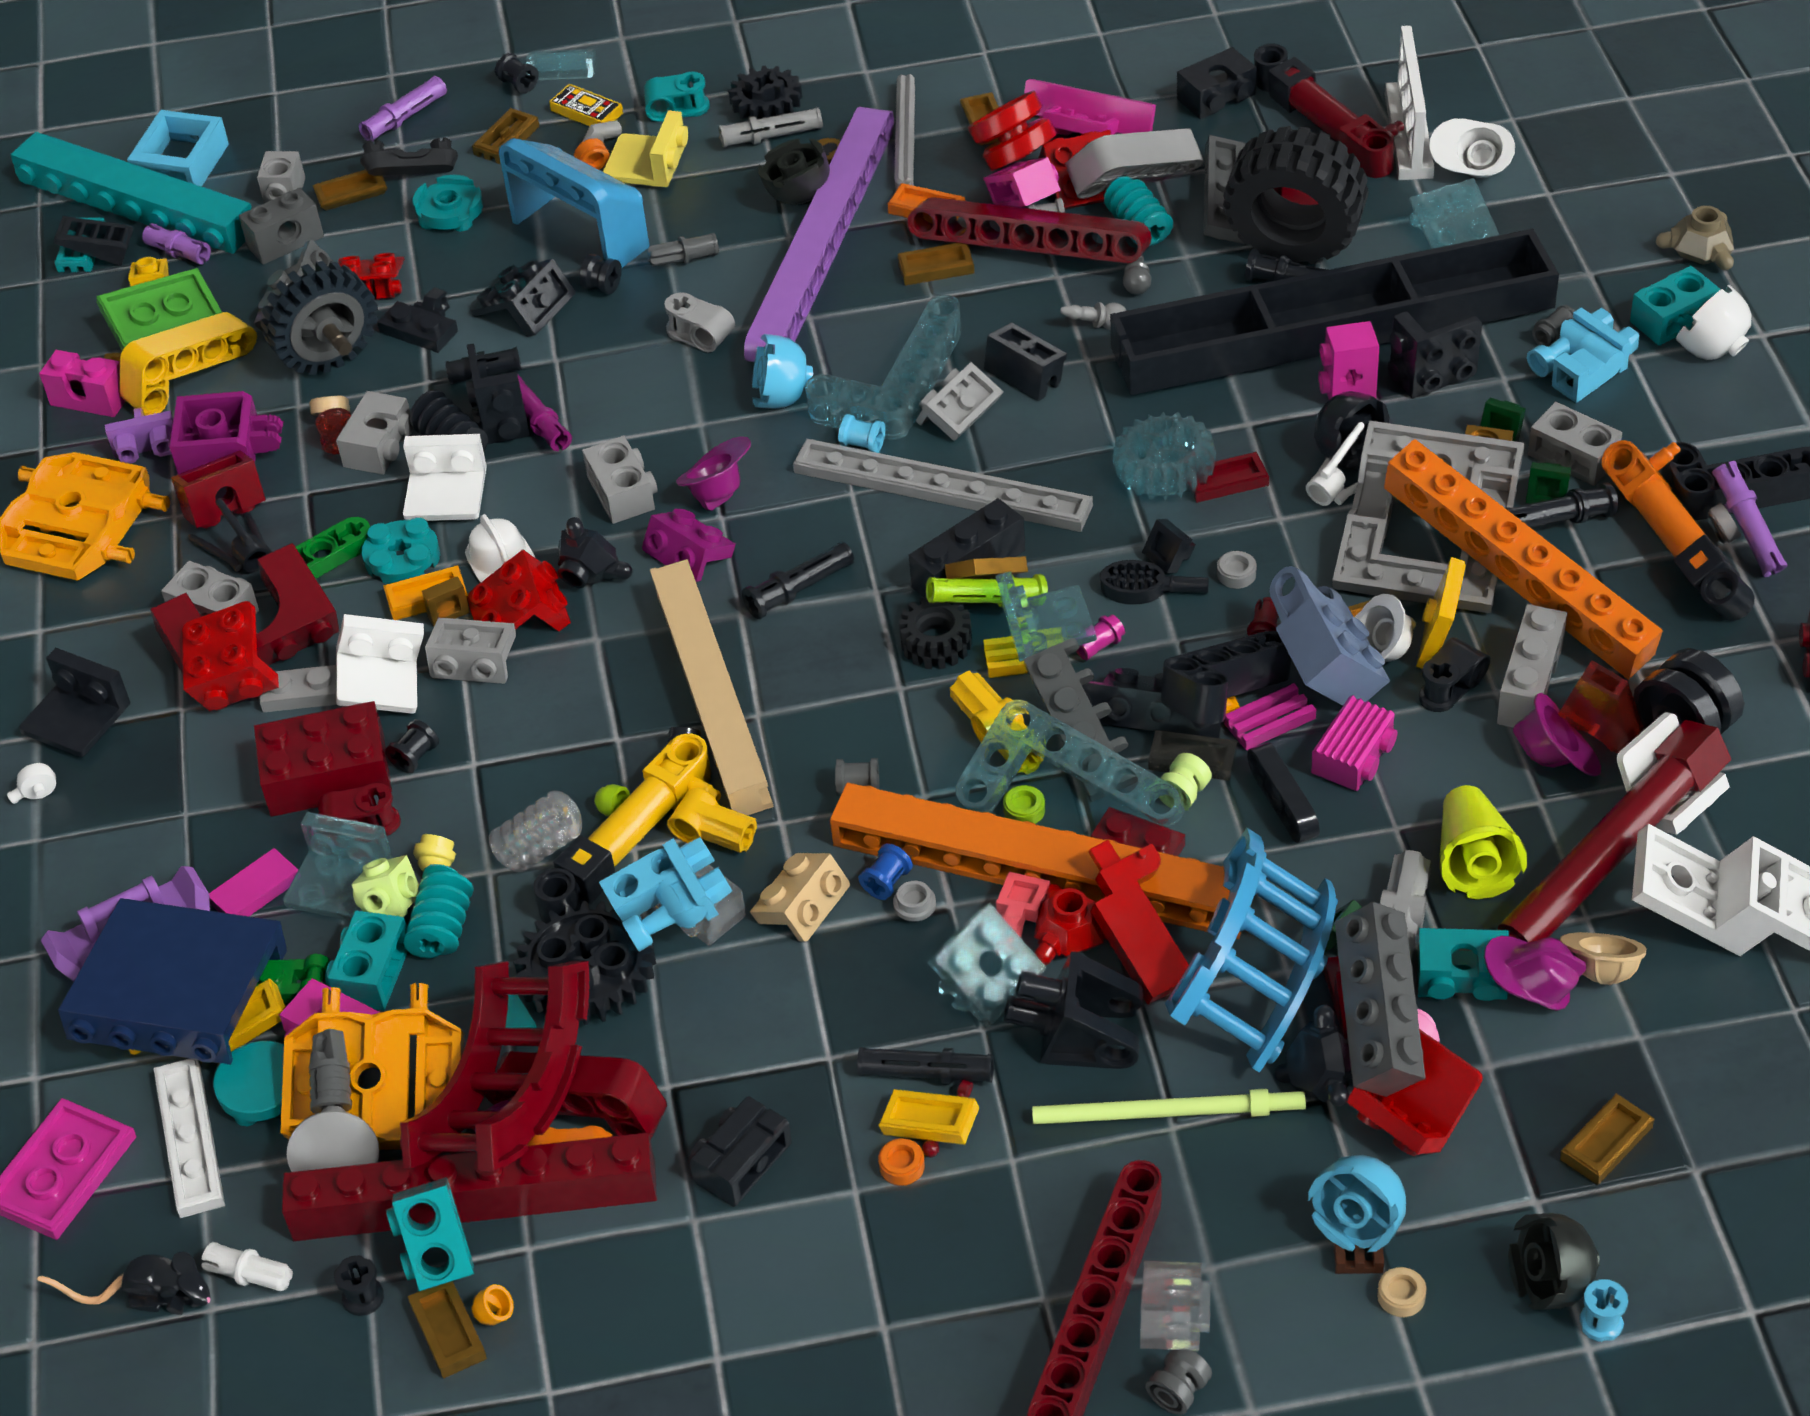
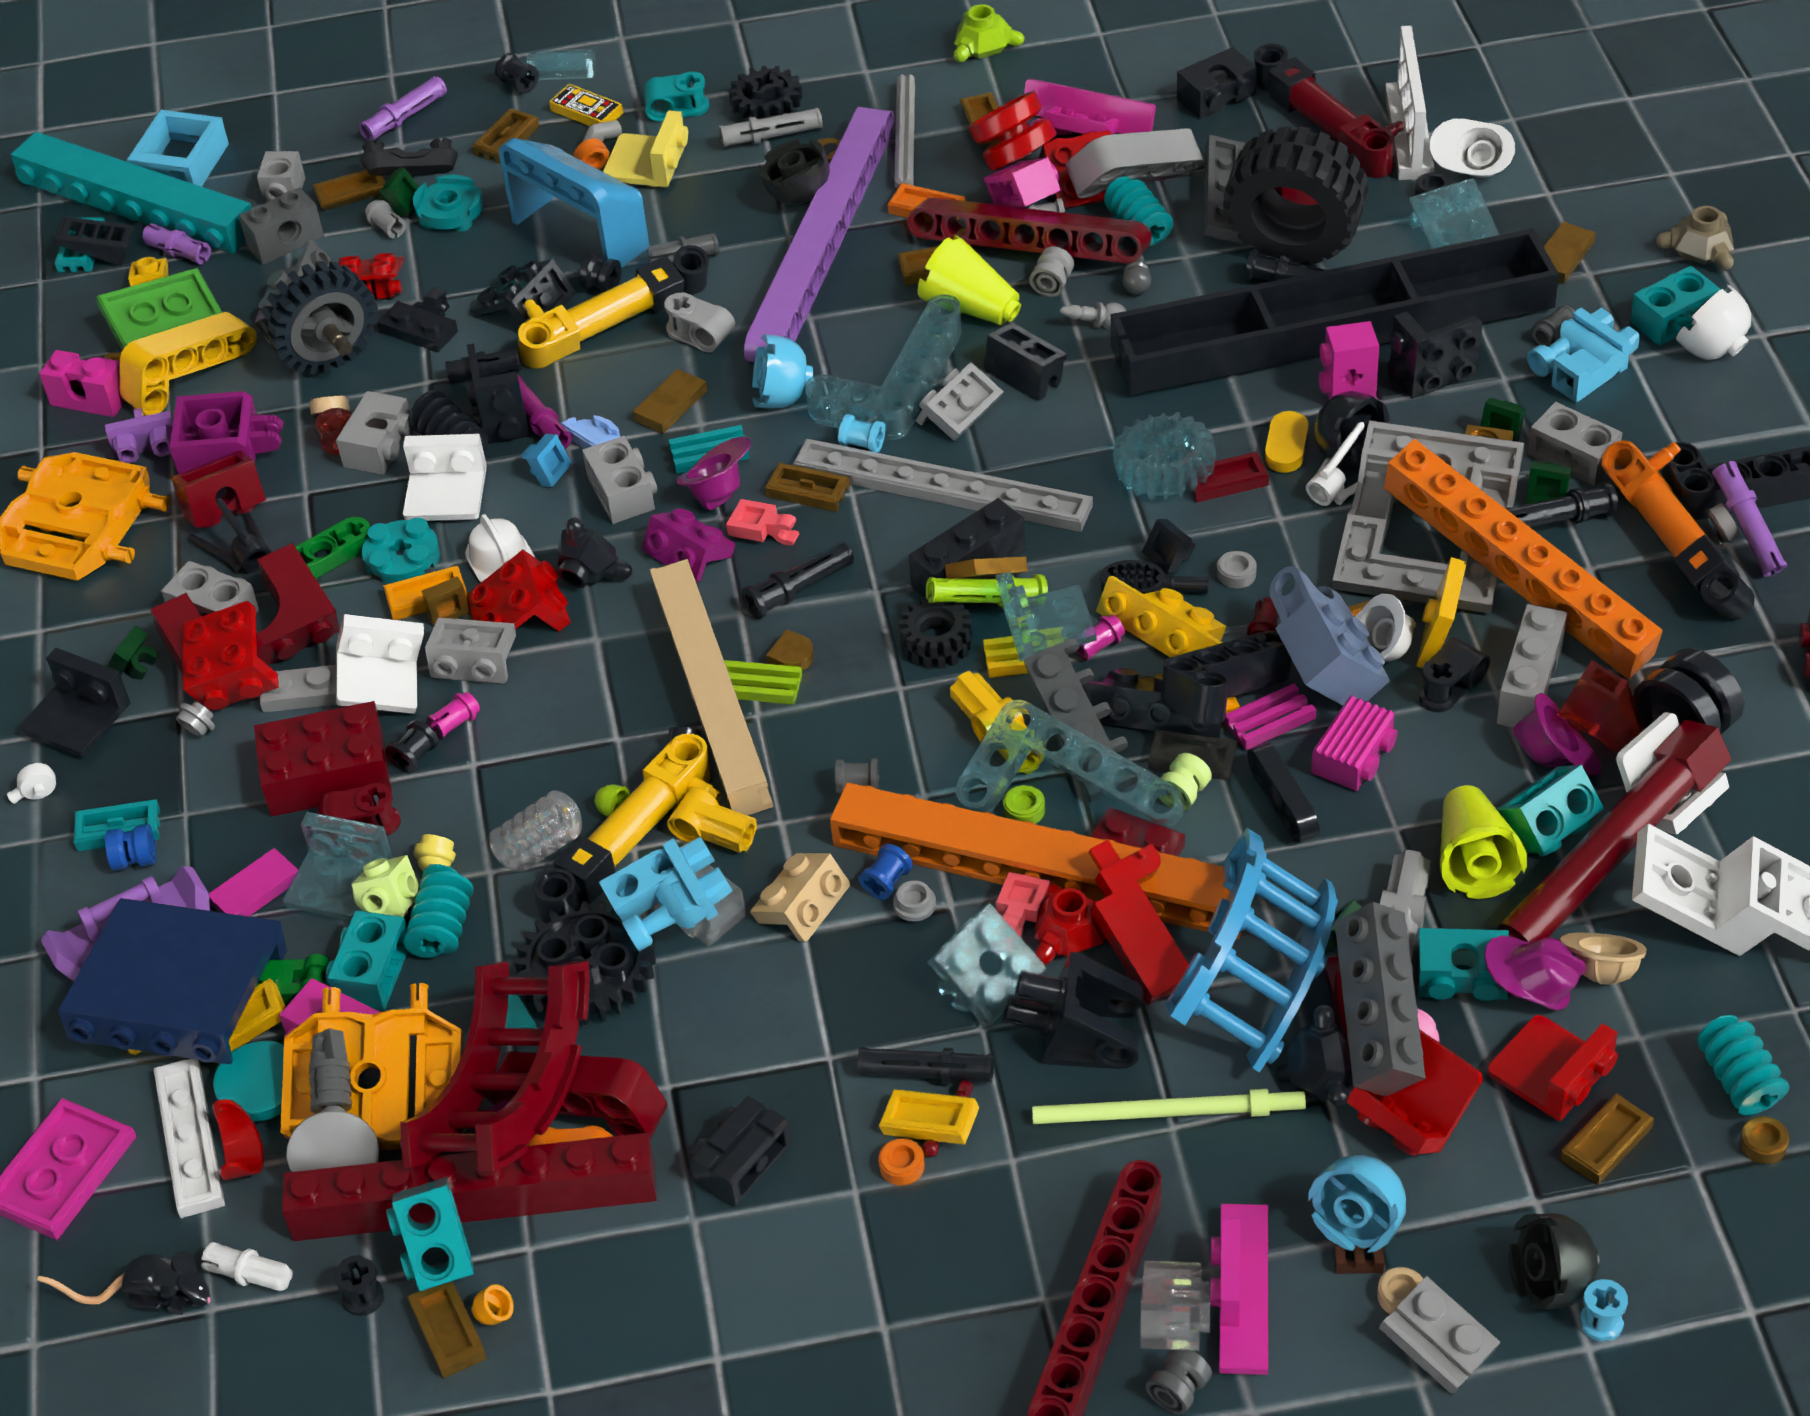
(94, 836): none -> teal tile
(130, 652): none -> dark green tile
(130, 847): none -> blue wheel
(195, 718): none -> light grey plate
(240, 1141): none -> red helmet
(380, 214): none -> light grey pin
(399, 192): none -> dark green tile
(455, 713): none -> dark pink pin
(547, 460): none -> dark azure tile
(562, 330): none -> yellow piece
(591, 432): none -> light blue tile
(670, 401): none -> pearl gold tile
(690, 449): none -> teal tile
(757, 520): none -> coral plate
(761, 676): none -> lime tile
(792, 650): none -> pearl gold tile
(806, 491): none -> pearl gold tile
(969, 278): none -> neon yellow cone
(983, 34): none -> lime rock
(1051, 271): none -> light grey wheel
(1161, 618): none -> yellow bracket
(1242, 1288): none -> dark pink bracket
(1286, 441): none -> yellow tile
(1430, 182): none -> black tile
(1439, 1335): none -> light grey plate
(1548, 804): none -> teal brick
(1553, 1065): none -> red bracket
(1568, 248): none -> pearl gold tile
(1742, 1064): none -> teal piece
(1764, 1140): none -> pearl gold tile

